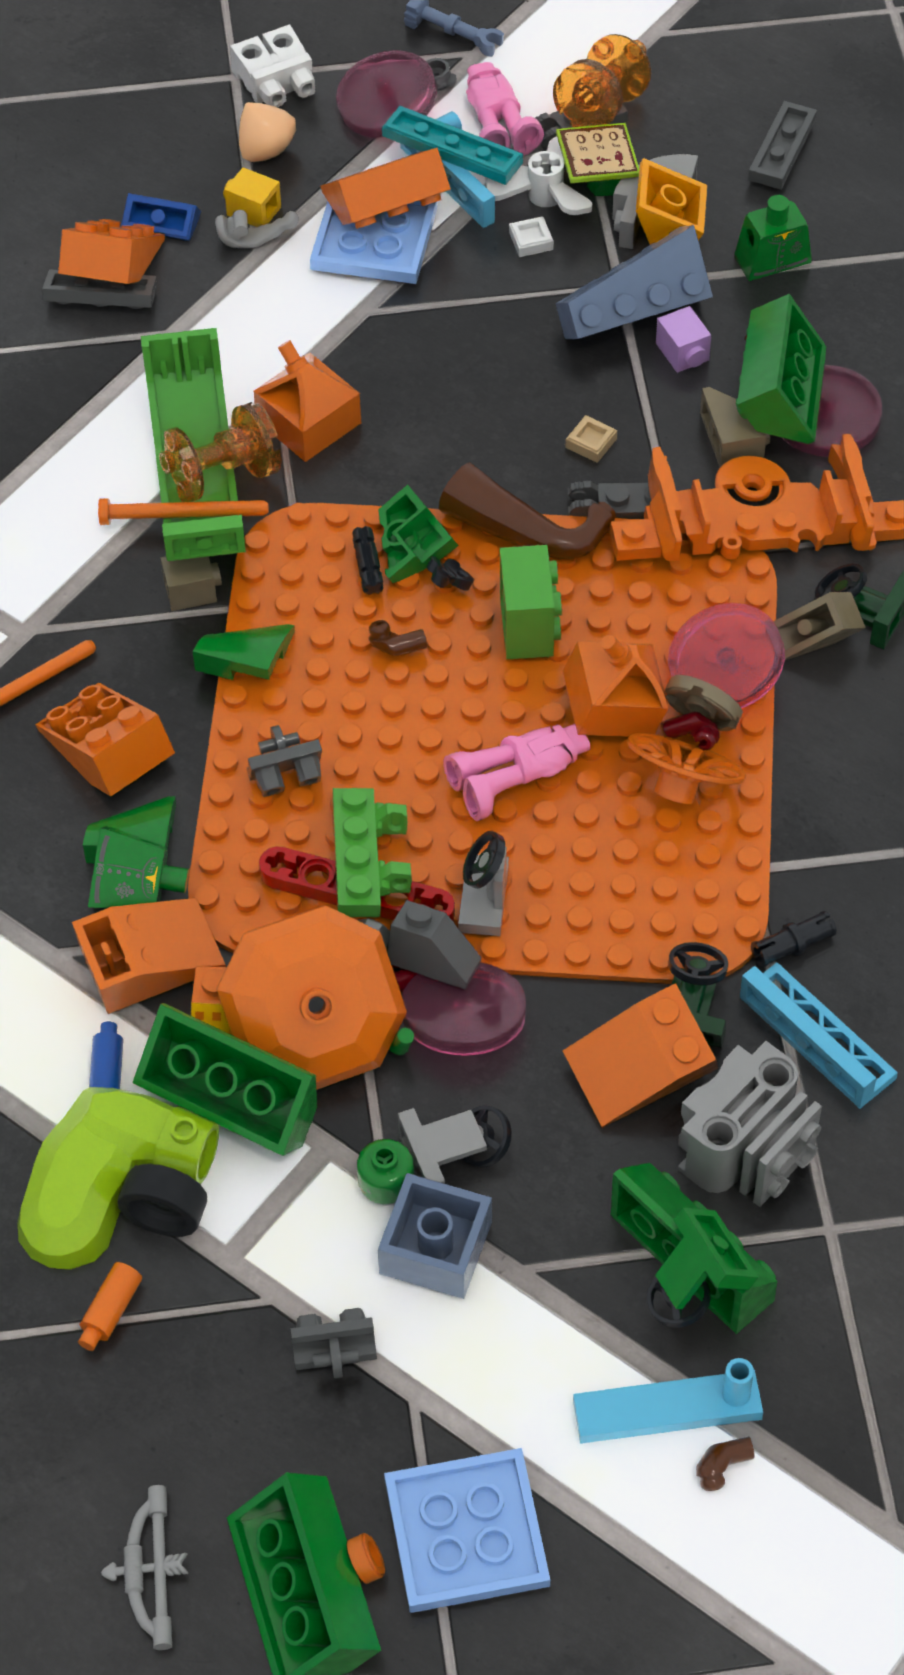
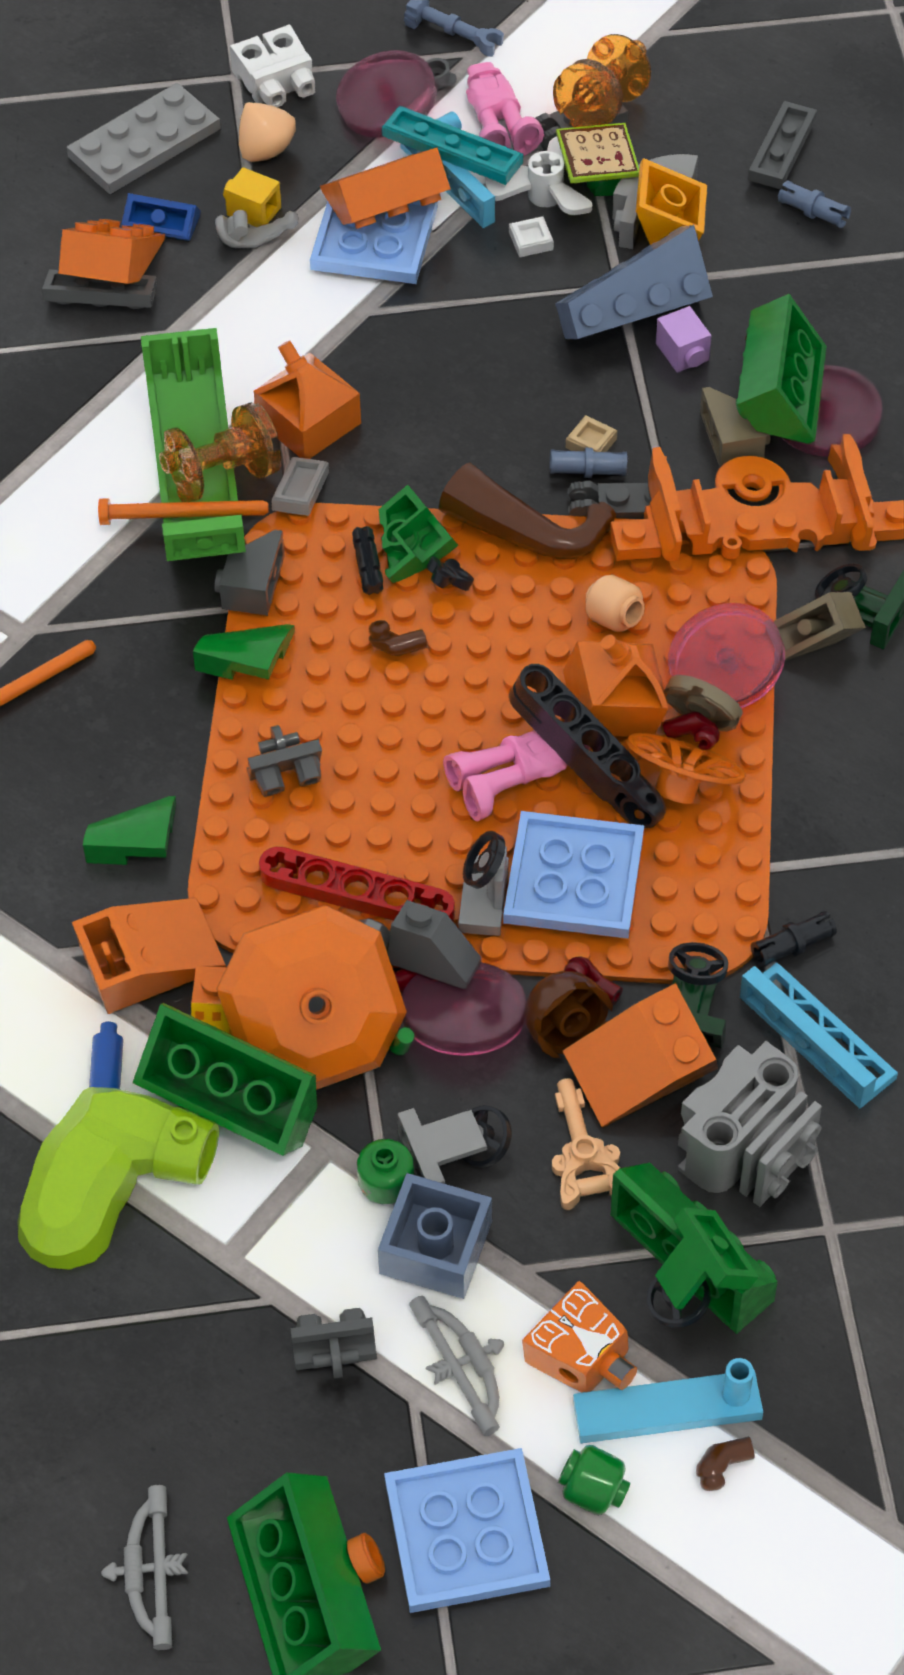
(107, 737): orange slope -> none
(109, 1305): orange cylinder -> none
(132, 871): green torso -> none
(143, 138): none -> light grey plate
(162, 1200): black tyre -> none
(190, 582): dark tan brick -> none
(252, 576): none -> dark grey slope
(300, 486): none -> light grey tile
(358, 872): bright green hinge -> none
(475, 1353): none -> light grey piece
(529, 601): bright green brick -> none
(565, 1010): none -> reddish brown cylinder
(574, 874): none -> light blue plate
(580, 1343): none -> orange torso
(581, 728): none -> black piece
(582, 1153): none -> light nougat piece
(586, 967): none -> dark red arm
(588, 462): none -> sand blue pin
(594, 1480): none -> green head
(614, 603): none -> light nougat head
(773, 239): green torso -> none
(814, 204): none -> sand blue pin

